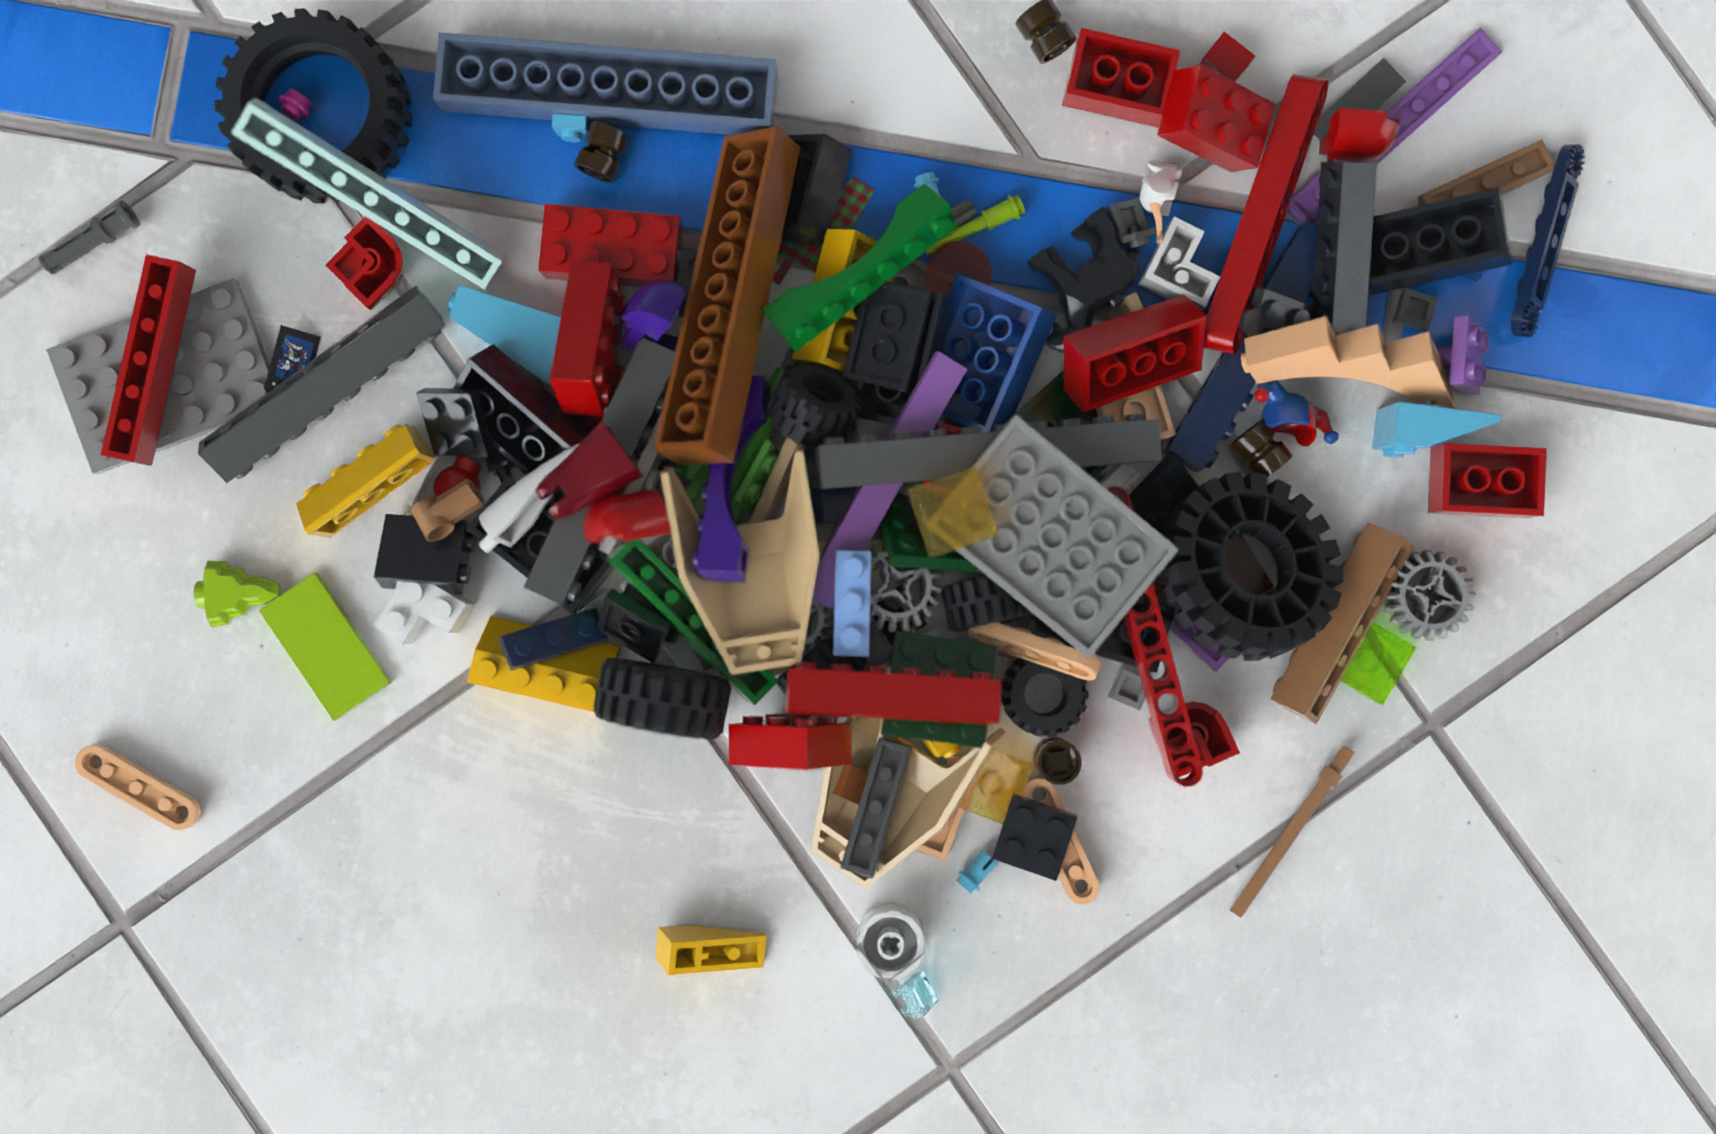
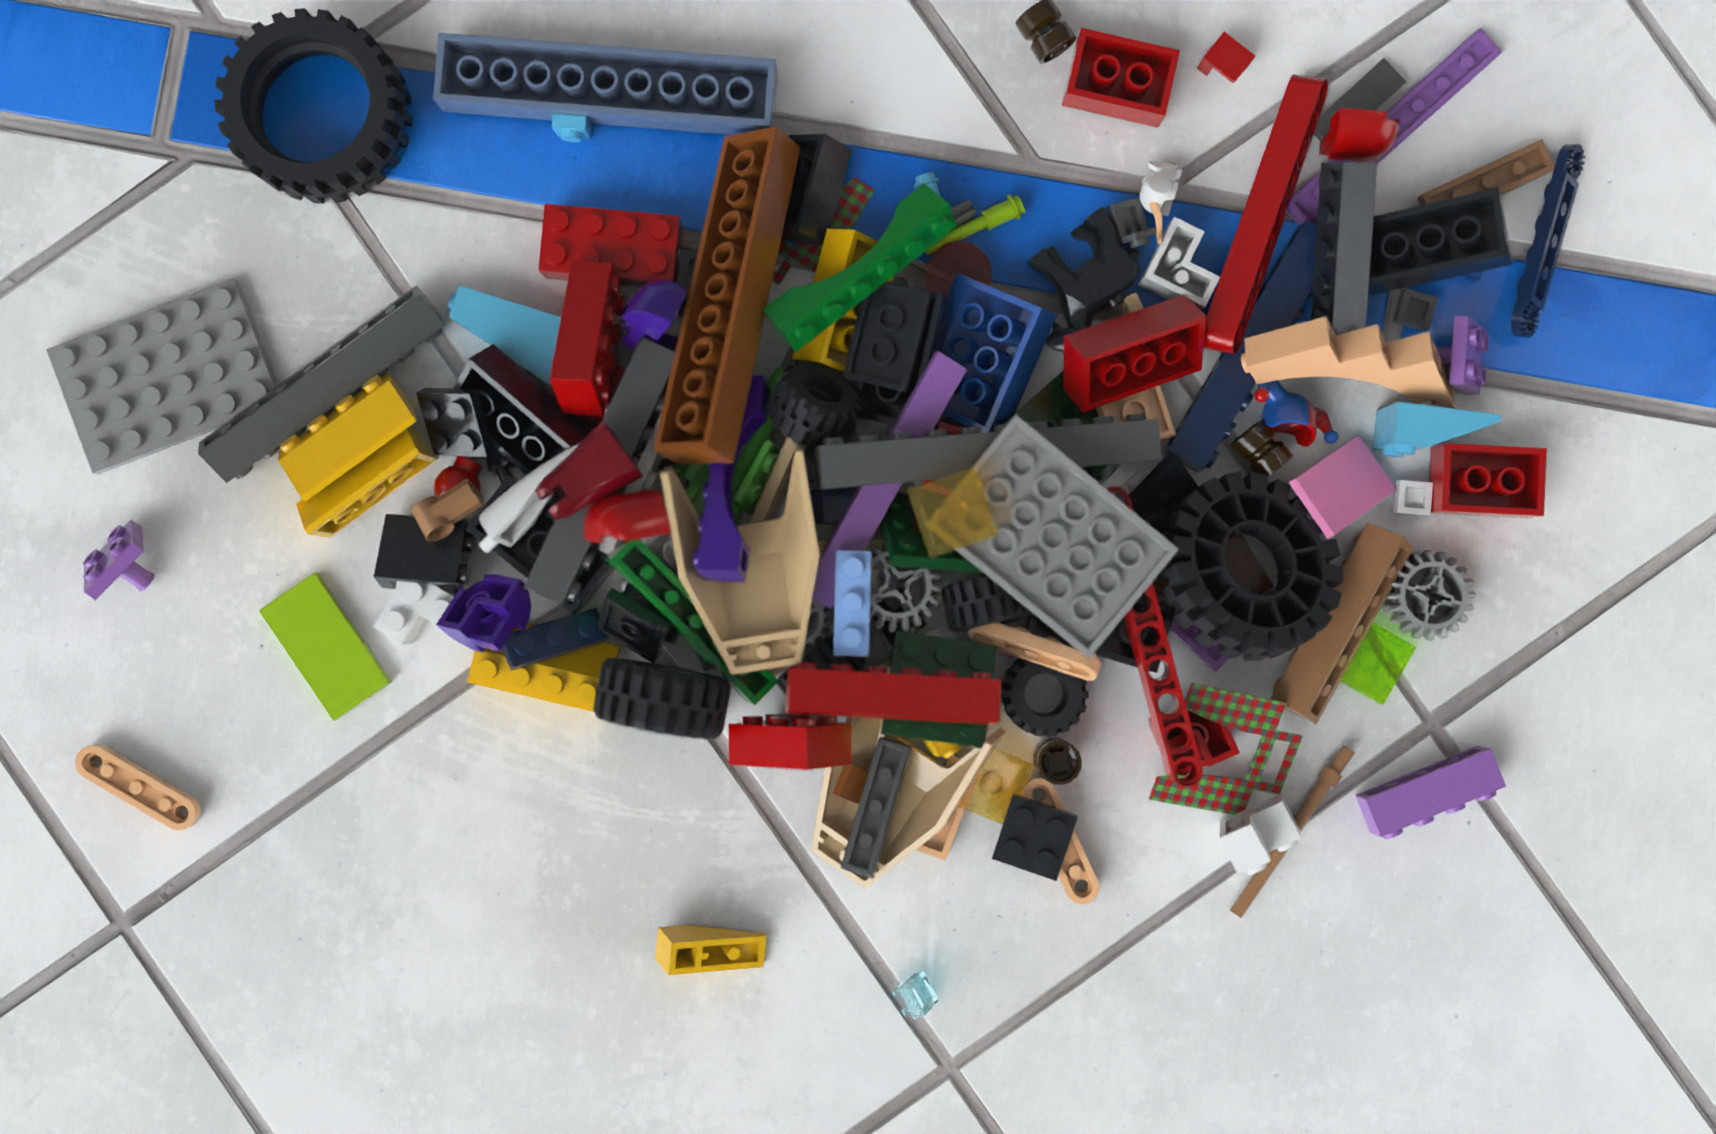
(101, 230): dark grey pin -> none
(117, 560): none -> medium lavender plate
(148, 360): red brick -> none
(231, 592): lime rock -> none
(290, 354): black sticker -> none
(295, 104): dark pink plate -> none
(346, 435): none -> yellow slope
(367, 192): light aqua brick -> none
(368, 263): red brick -> none
(425, 481): white sticker -> none
(487, 612): none -> dark purple brick
(602, 152): dark brown wheel -> none
(887, 960): white brick -> none
(976, 872): medium azure pin -> none
(1128, 688): light grey tile -> none
(1216, 118): red brick -> none
(1243, 713): none -> piece
(1257, 832): none -> white brick
(1273, 312): black hinge -> none
(1342, 486): none -> bright pink tile
(1413, 498): none -> white plate
(1431, 791): none -> medium lavender brick

